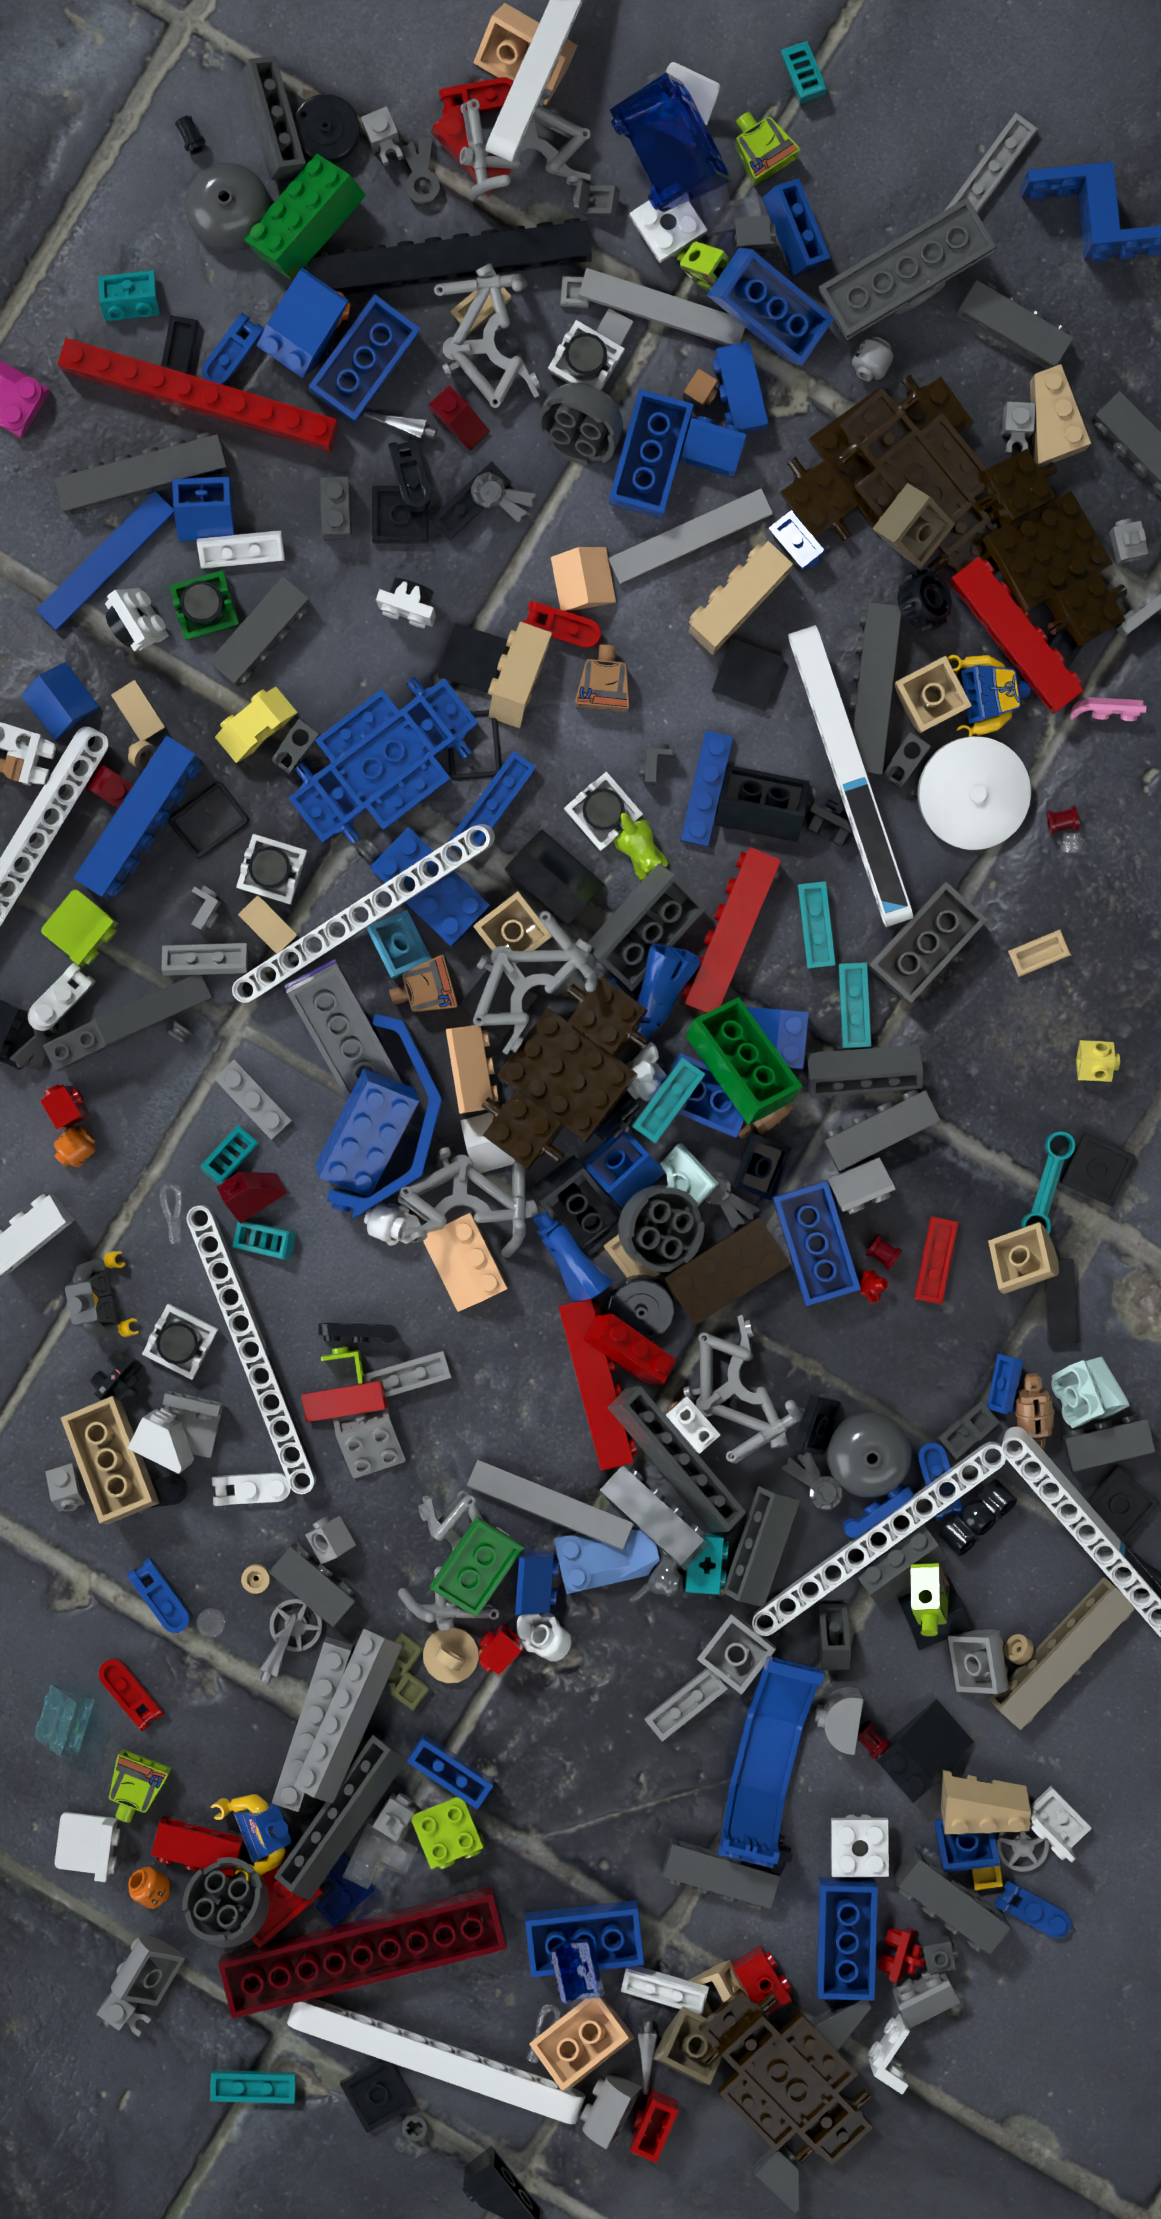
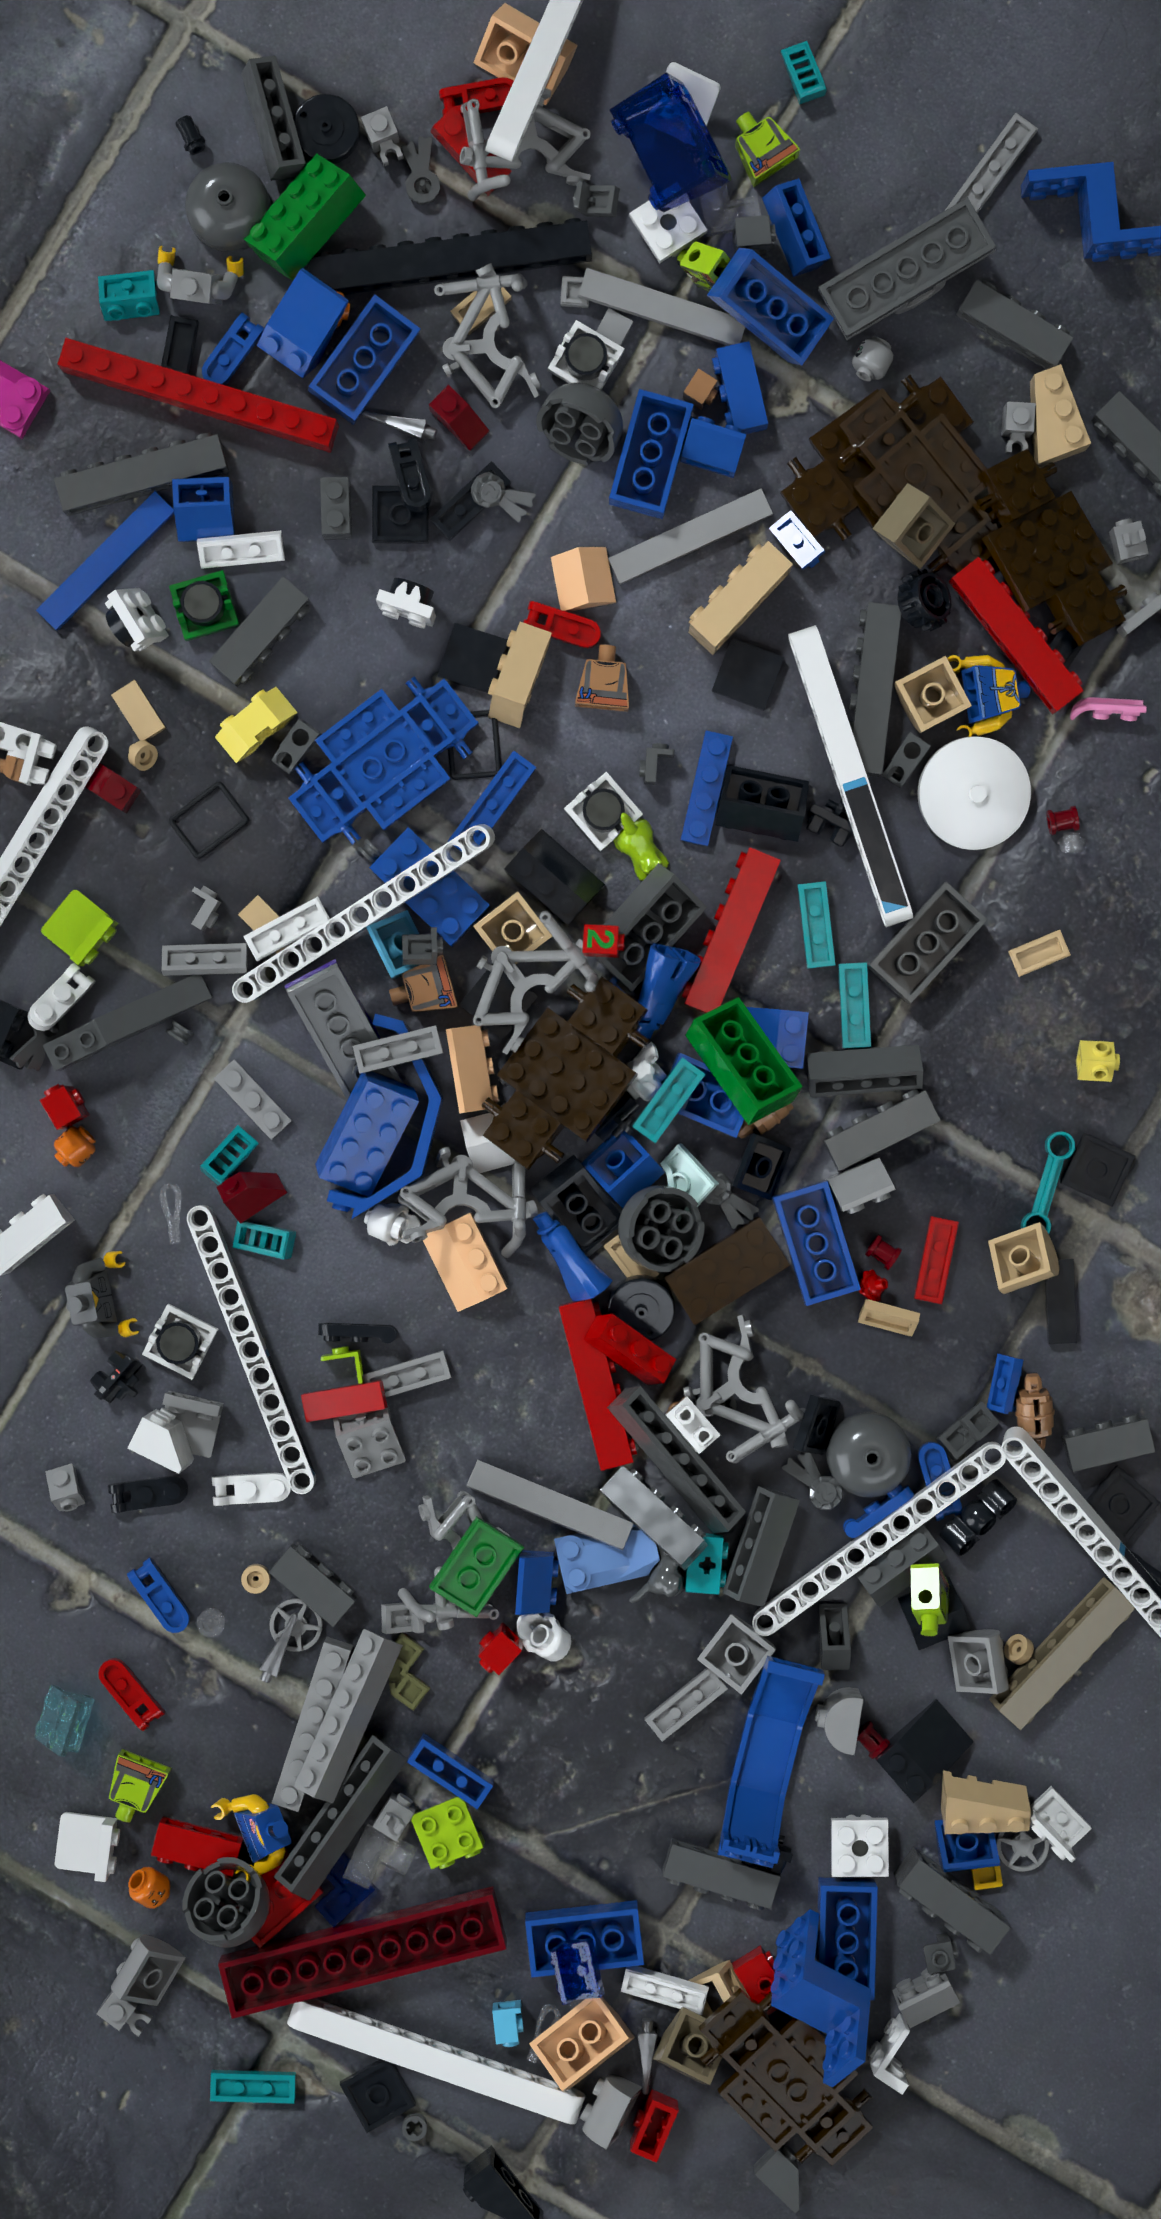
(59, 700): blue slope -> none
(111, 1471): tan brick -> none
(138, 819): blue brick -> none
(196, 285): none -> light grey torso
(271, 869): piece -> none
(286, 929): none -> white tile
(330, 1538): light grey brick -> none
(397, 1049): none -> light grey plate
(399, 1619): none -> light grey bracket
(421, 948): none -> dark grey bracket
(451, 1655): tan tile -> none
(507, 2022): none -> medium azure brick
(602, 941): none -> red brick
(821, 1998): none -> blue bracket
(888, 1317): none -> tan tile
(896, 1965): red hips -> none
(1034, 1910): blue plate -> none
(1088, 1392): light aqua piece -> none

